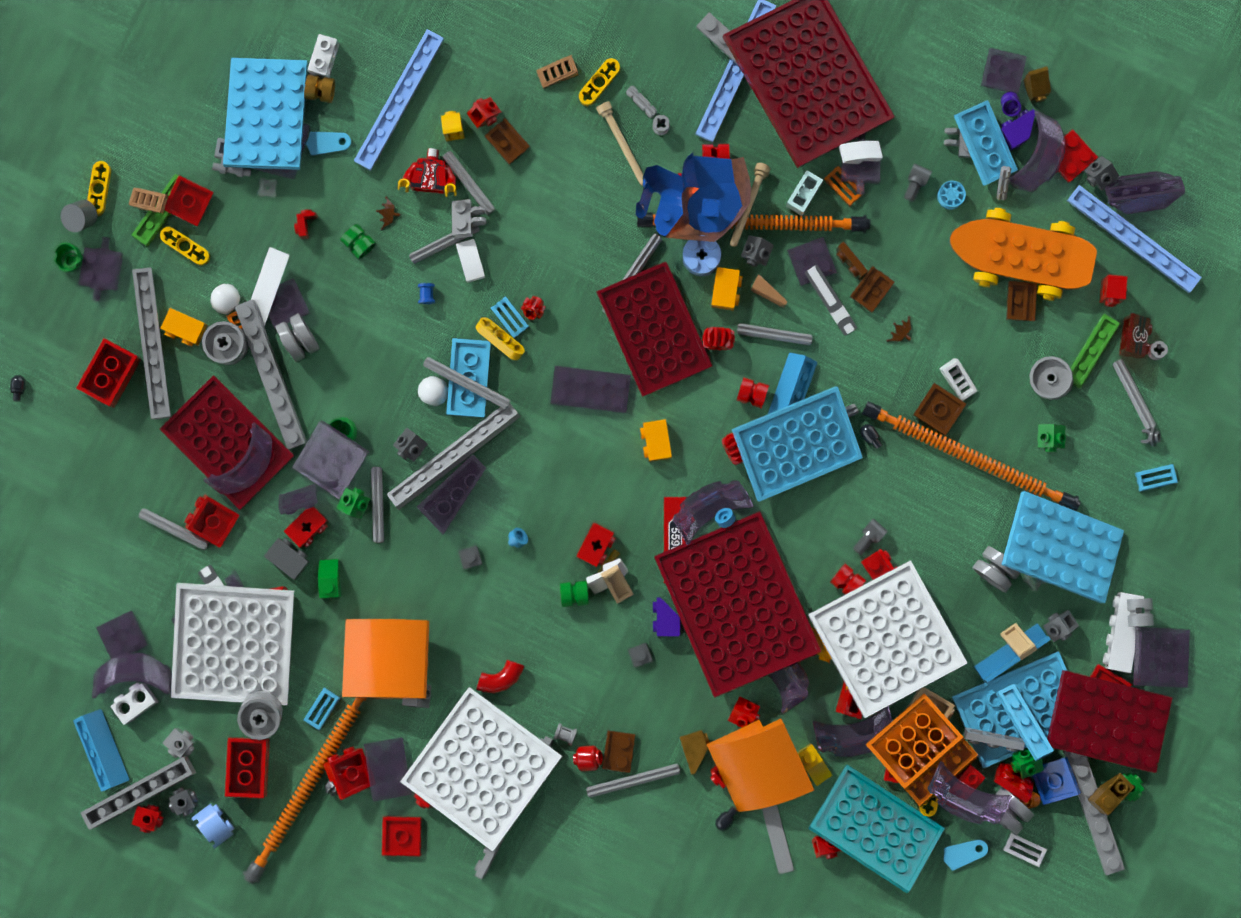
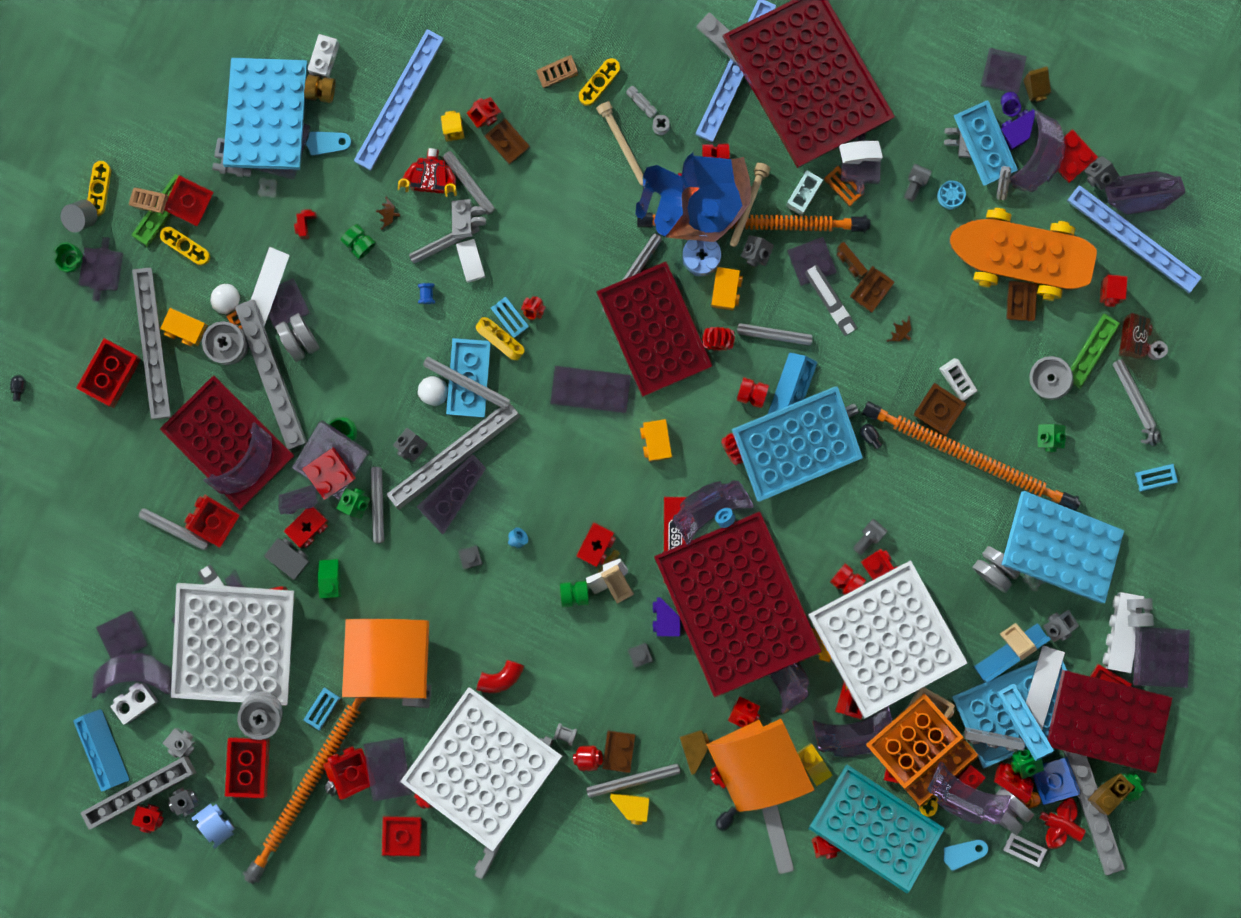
(328, 473): none -> red plate
(632, 807): none -> yellow slope
(765, 290): medium nougat slope -> none
(1044, 683): none -> white sticker
(1062, 824): none -> red plant

